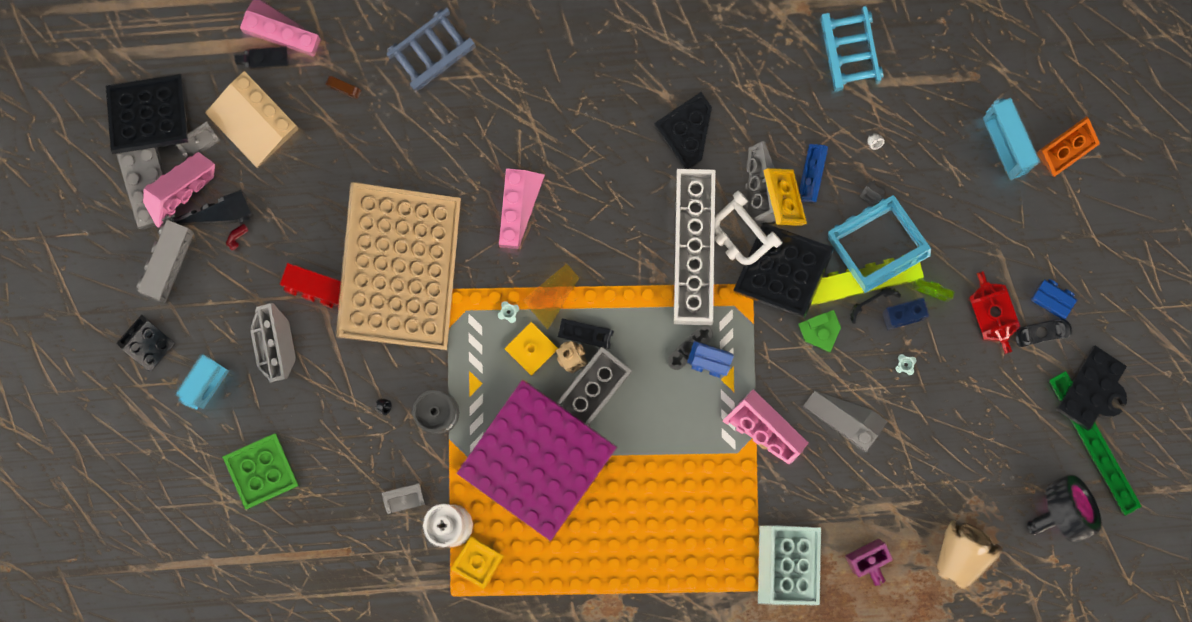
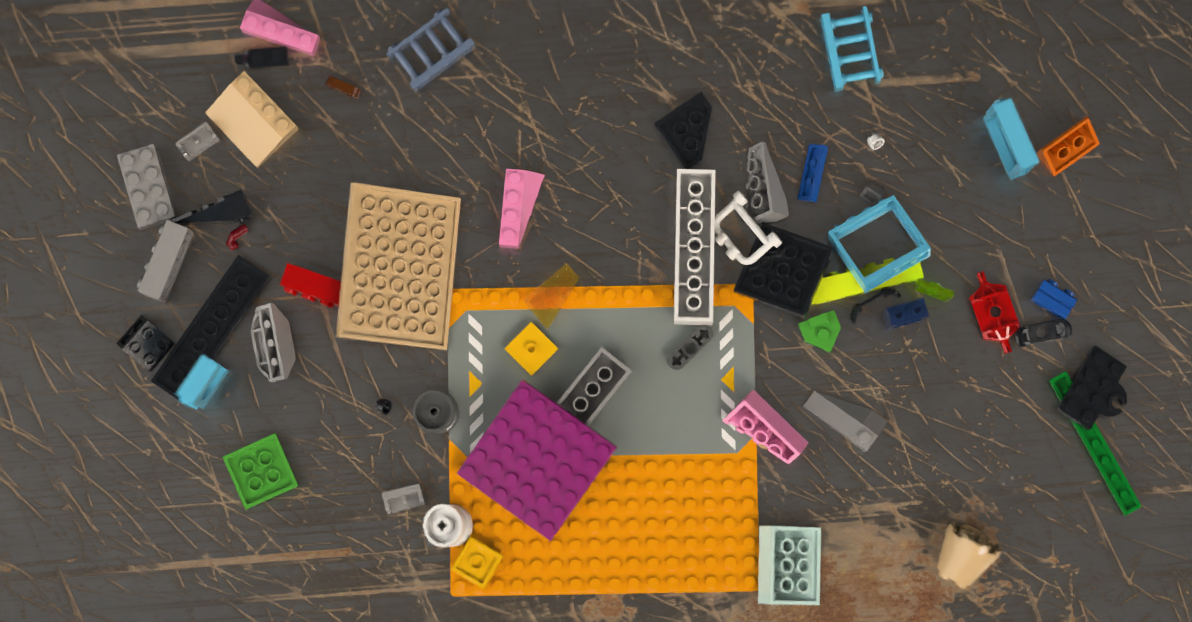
(146, 114): black plate -> none
(177, 186): bright pink wedge -> none
(212, 323): none -> black plate
(513, 310): light aqua plate -> none
(571, 356): tan brick -> none
(585, 333): black plate -> none
(710, 359): brick -> none
(785, 196): yellow tile -> none
(869, 559): magenta brick -> none
(909, 360): light aqua plate -> none
(1070, 509): black wheel -> none

